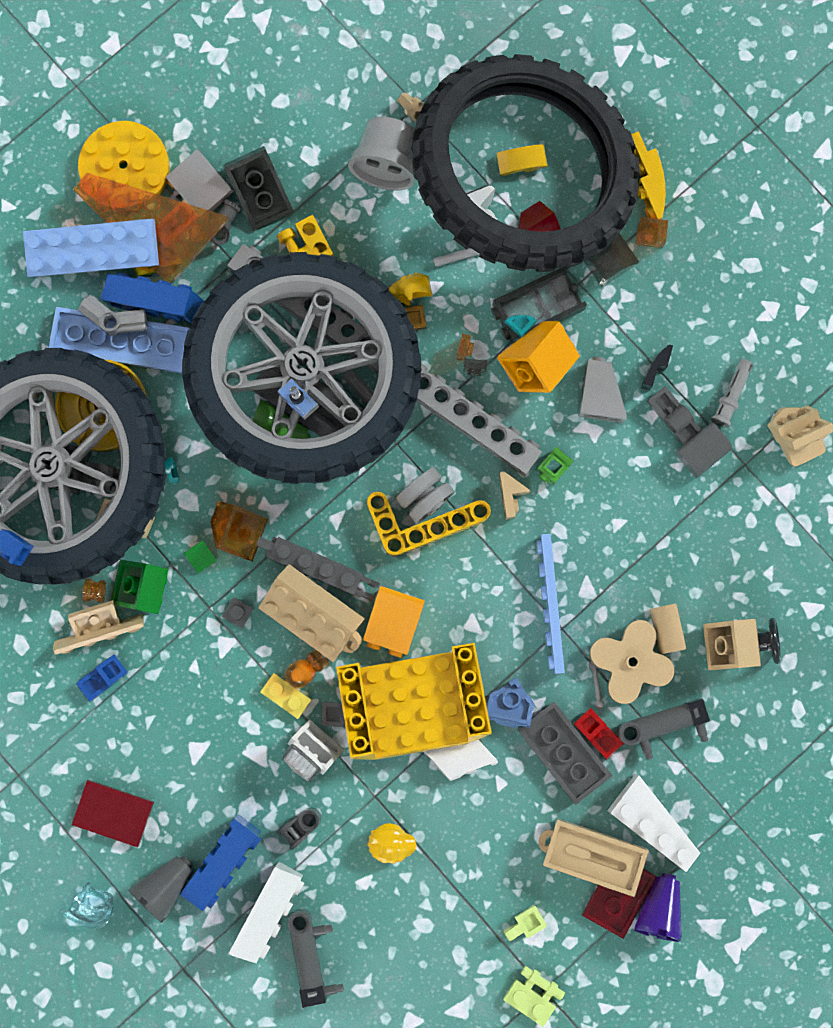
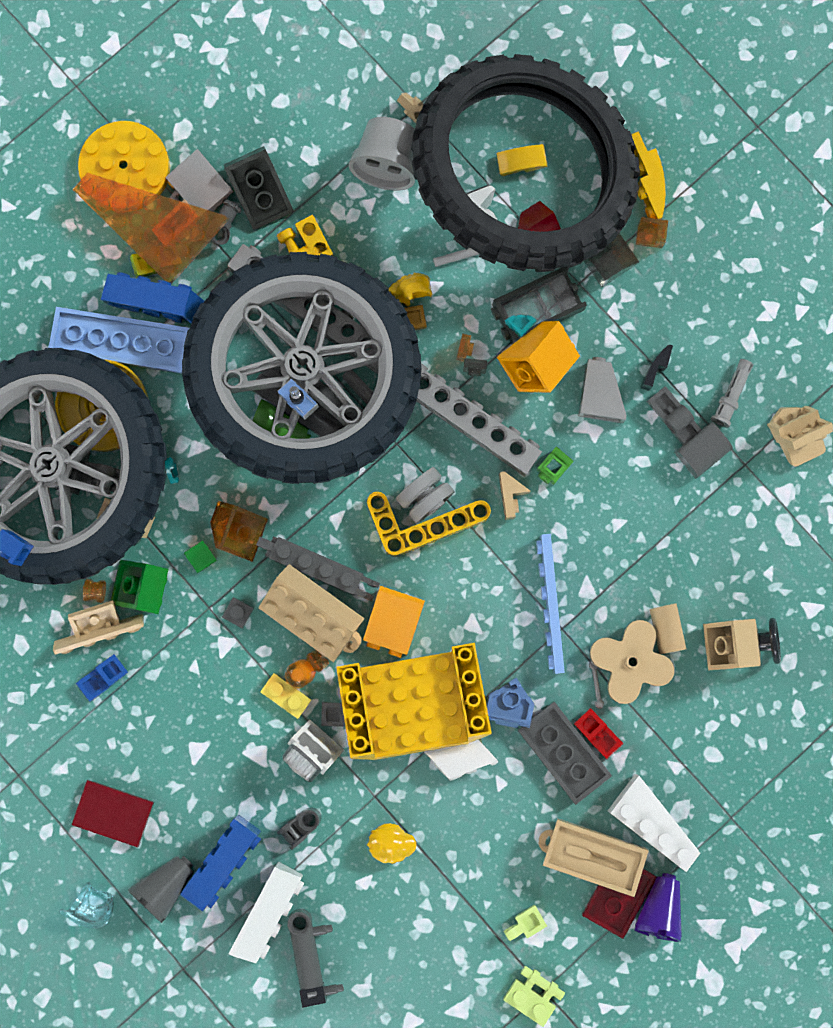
(91, 248): light blue plate -> none
(126, 321): light grey piece -> none
(664, 722): dark grey piece -> none

